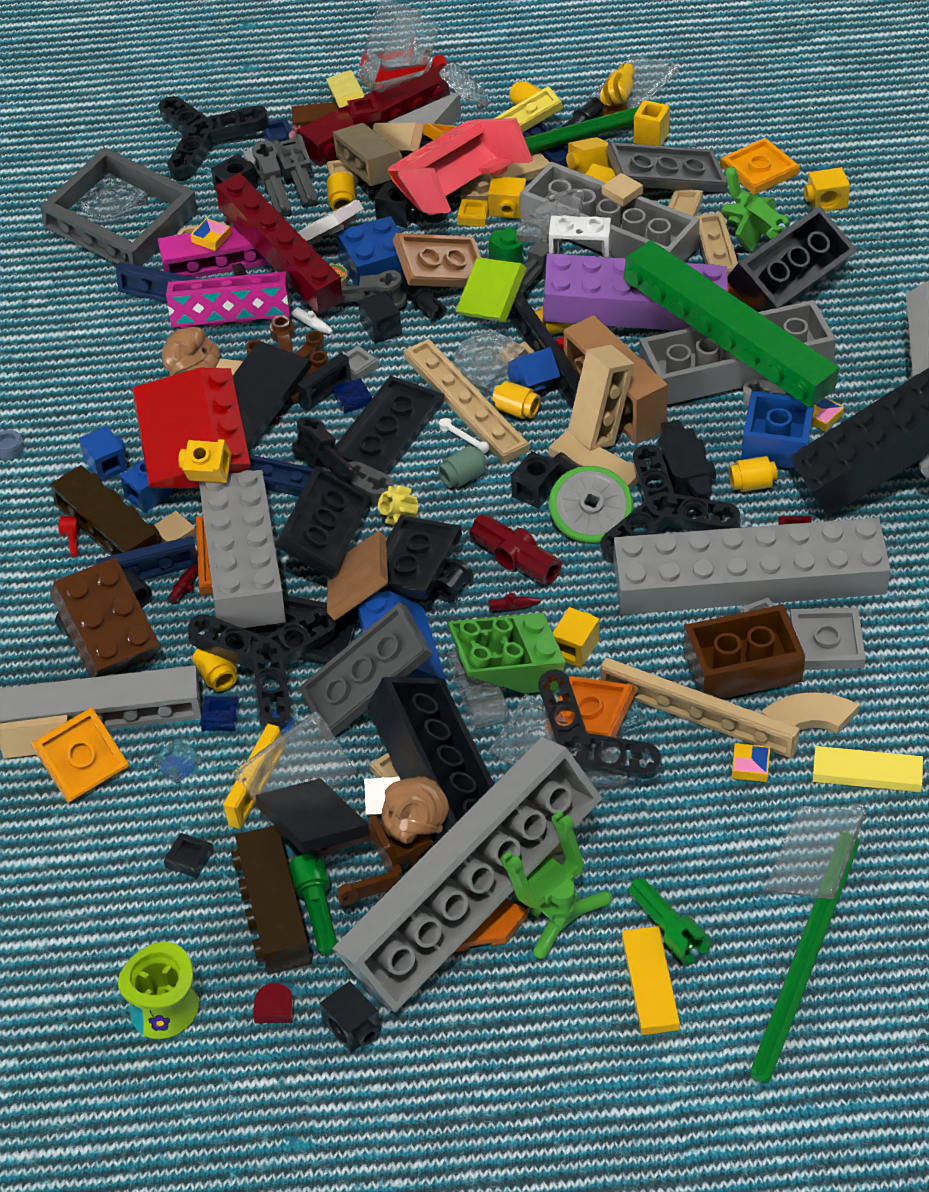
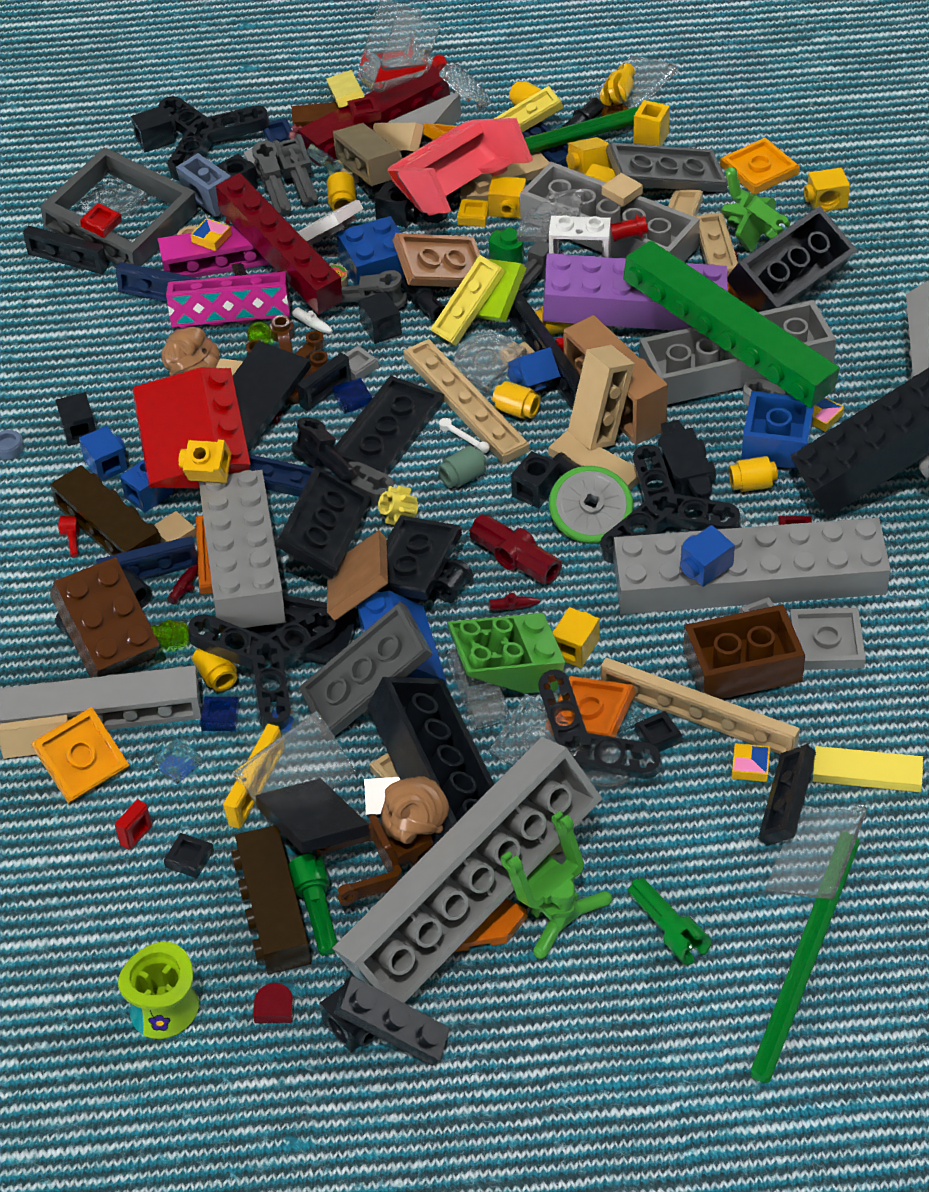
(65, 249): none -> black plate
(75, 417): none -> black brick
(100, 220): none -> red tile
(133, 824): none -> red tile
(153, 129): none -> black brick
(172, 633): none -> clear neon green cylinder
(202, 178): none -> sand blue brick
(259, 331): none -> clear neon green cylinder
(324, 159): none -> clear light blue tile
(391, 1020): none -> black plate
(468, 300): none -> light yellow tile
(629, 228): none -> red pin
(650, 980): yellow tile -> none
(658, 731): none -> black tile
(706, 555): none -> blue brick
(787, 795): none -> black plate
(813, 711): tan tile -> none

